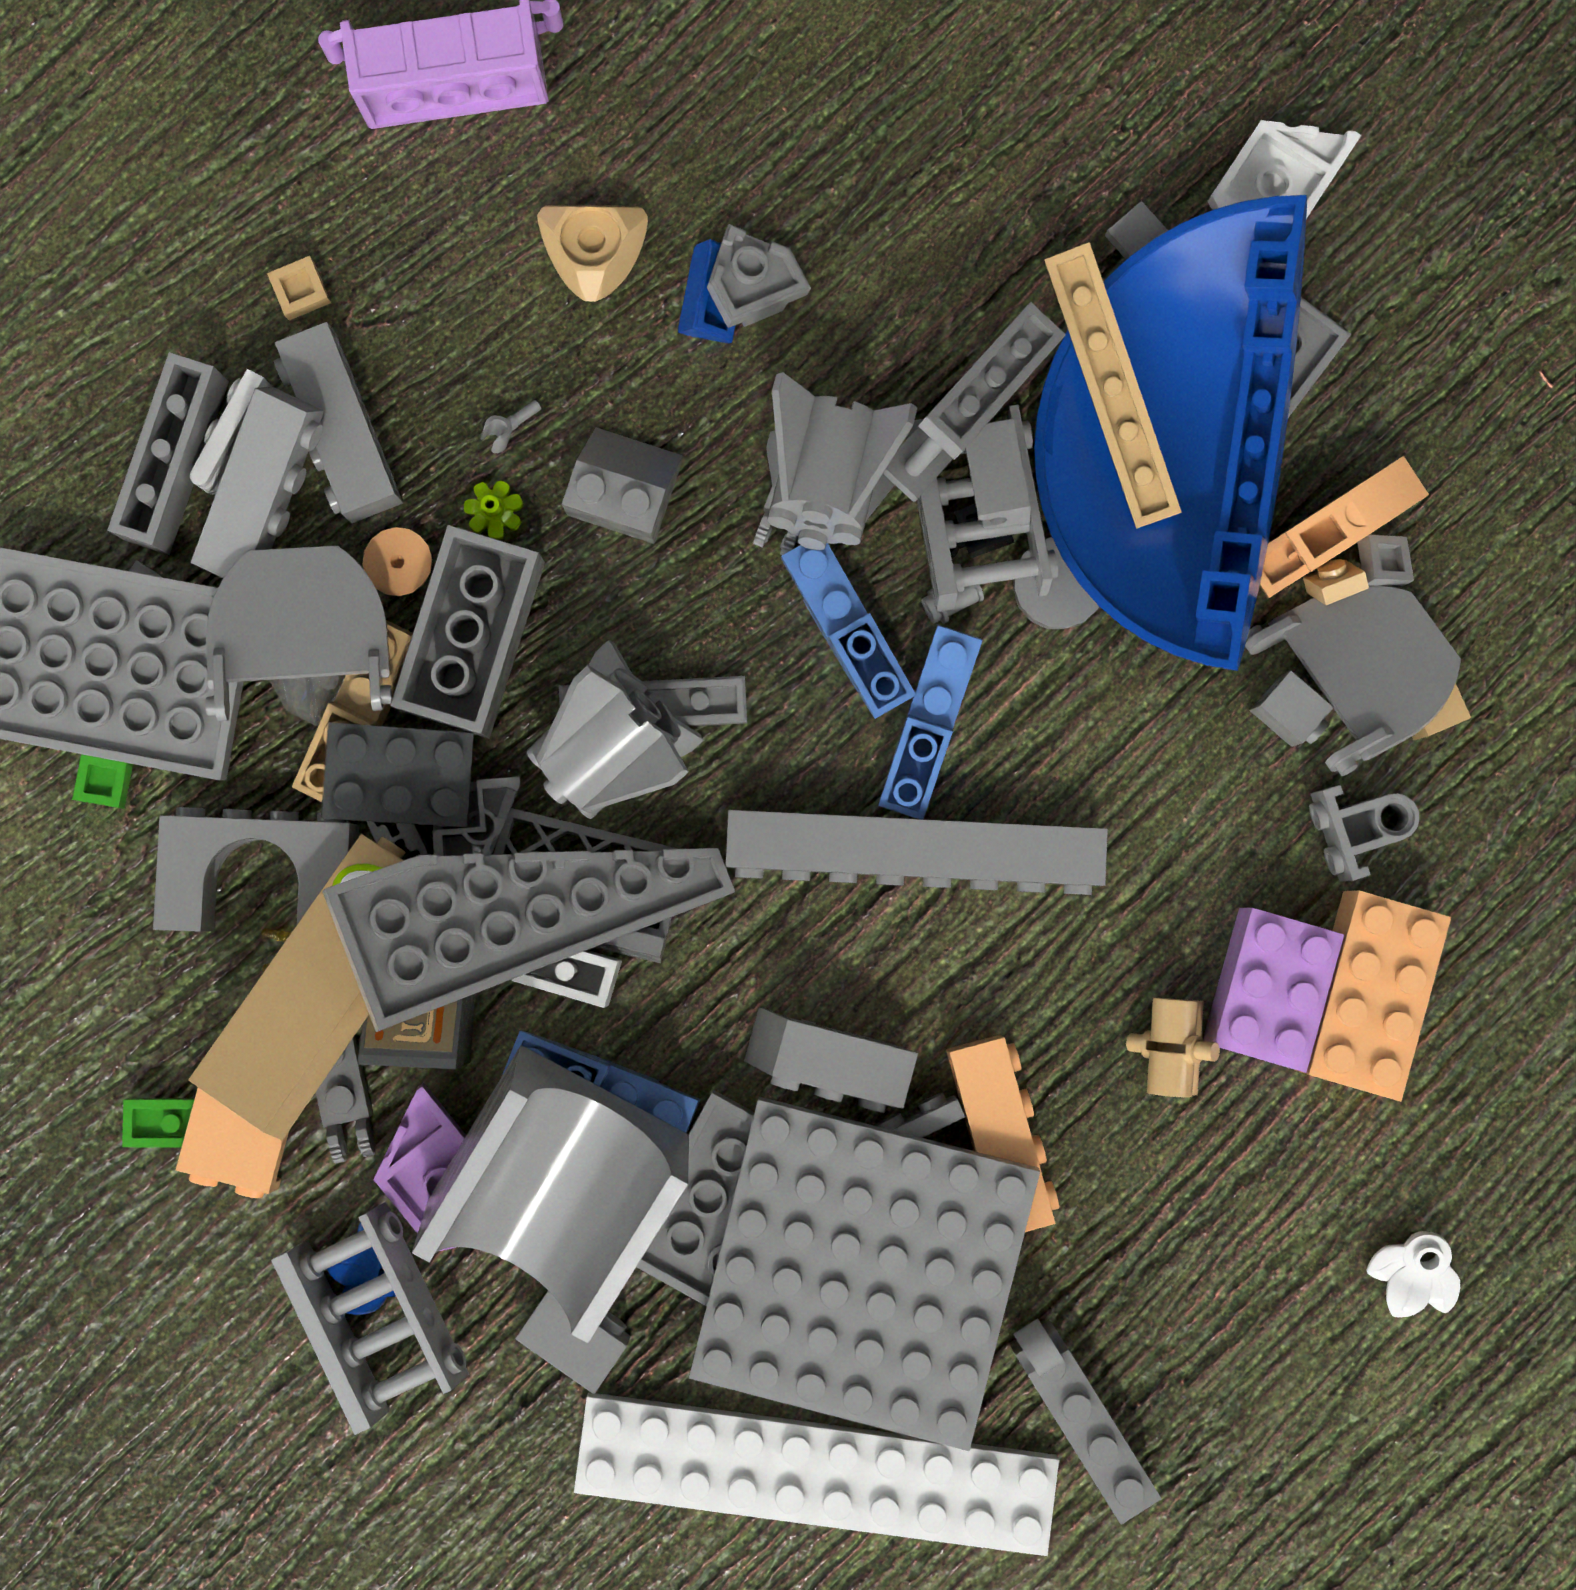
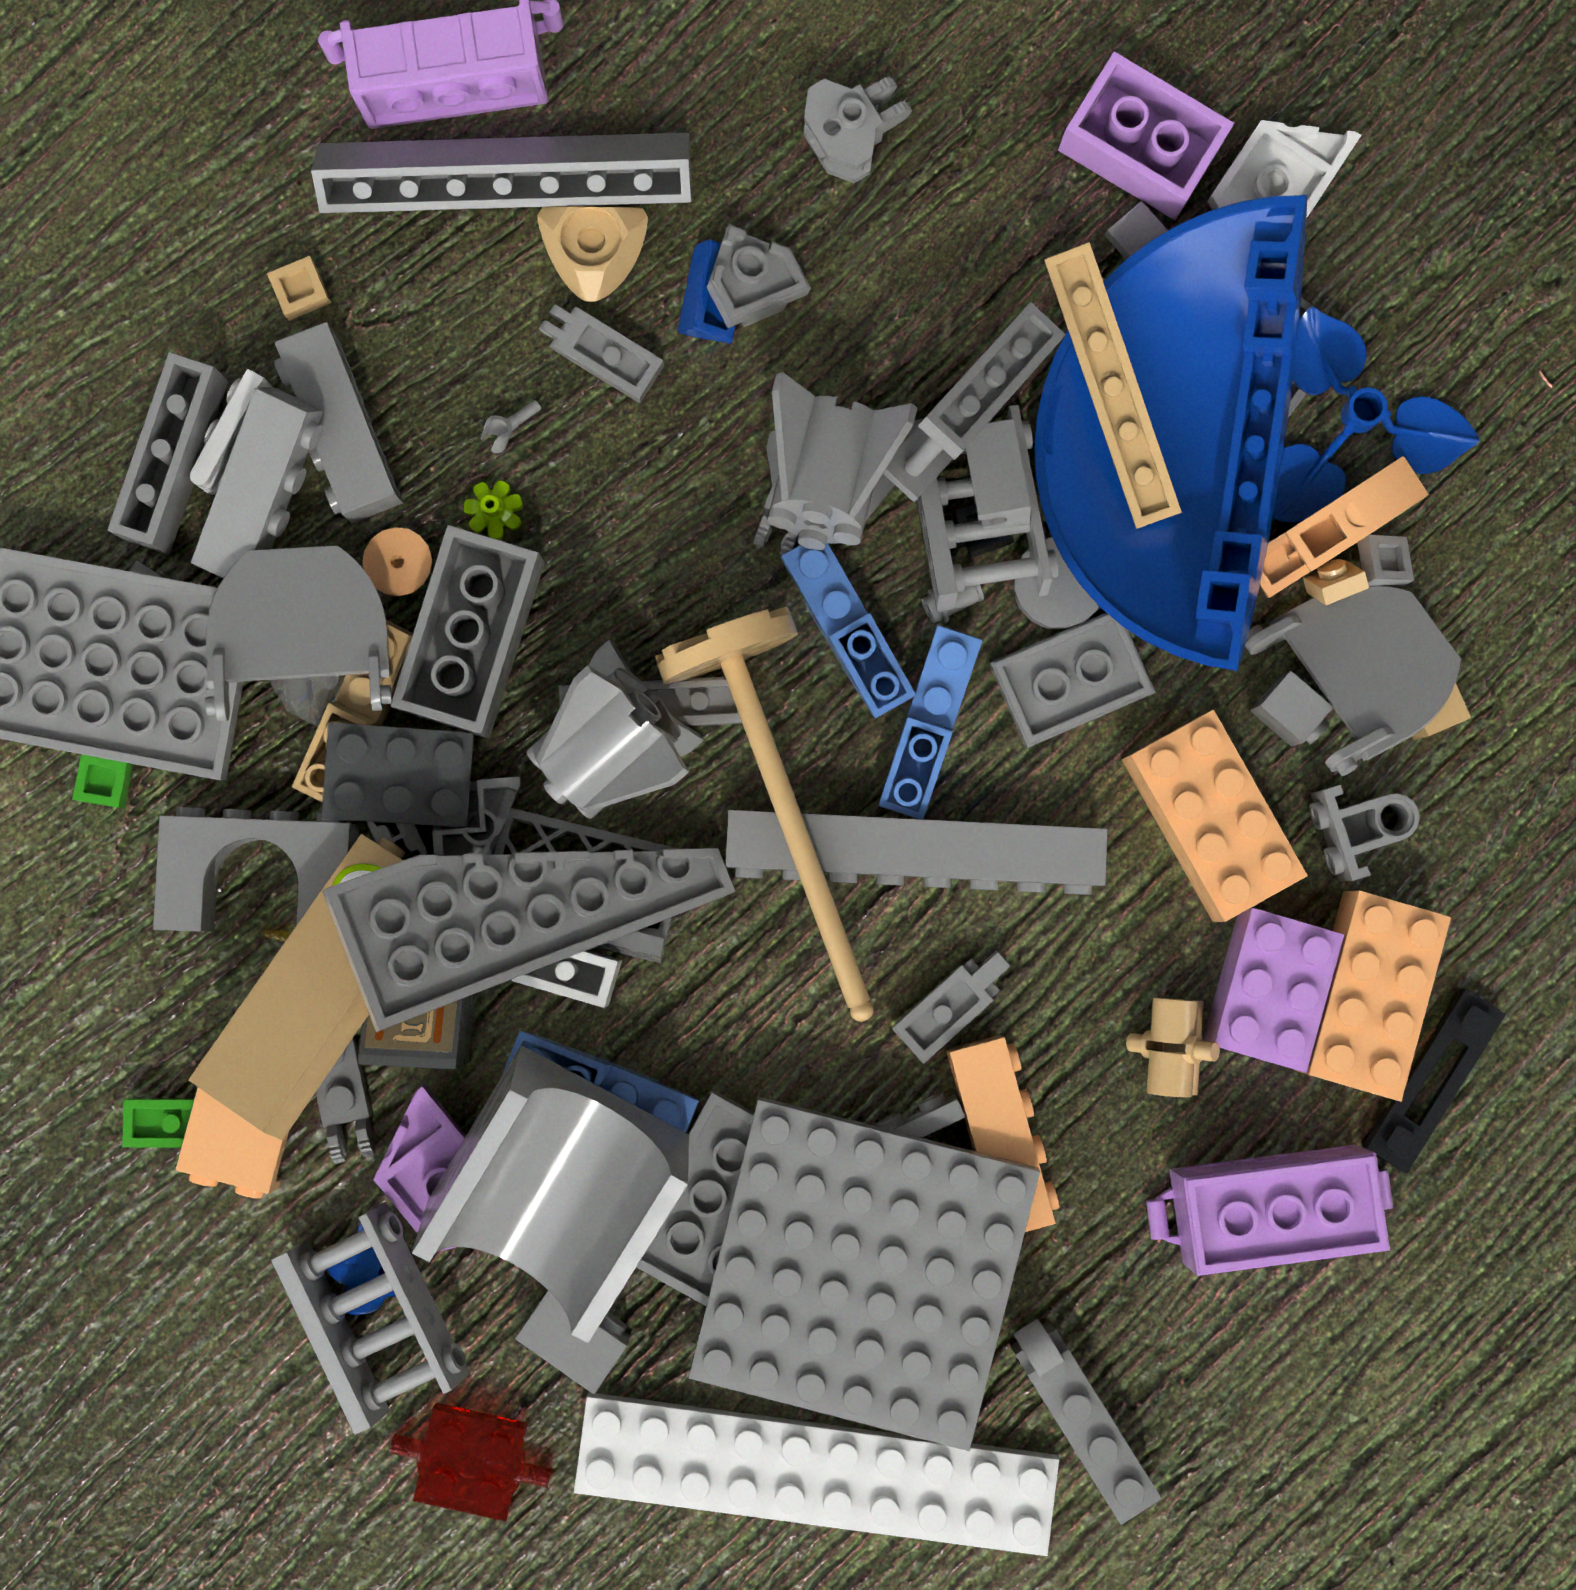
(470, 1461): none -> clear red plate
(502, 172): none -> light grey brick
(603, 352): none -> light grey hinge
(622, 485): light grey slope -> none
(727, 648): none -> tan piece
(830, 1061): light grey wedge -> none
(846, 126): none -> light grey hinge
(950, 1006): none -> light grey hinge
(1071, 679): none -> light grey tile
(1144, 135): none -> lavender brick
(1214, 817): none -> light nougat brick
(1276, 1209): none -> lavender container
(1414, 1282): white plate -> none
(1426, 429): none -> blue plant
(1466, 1021): none -> black container

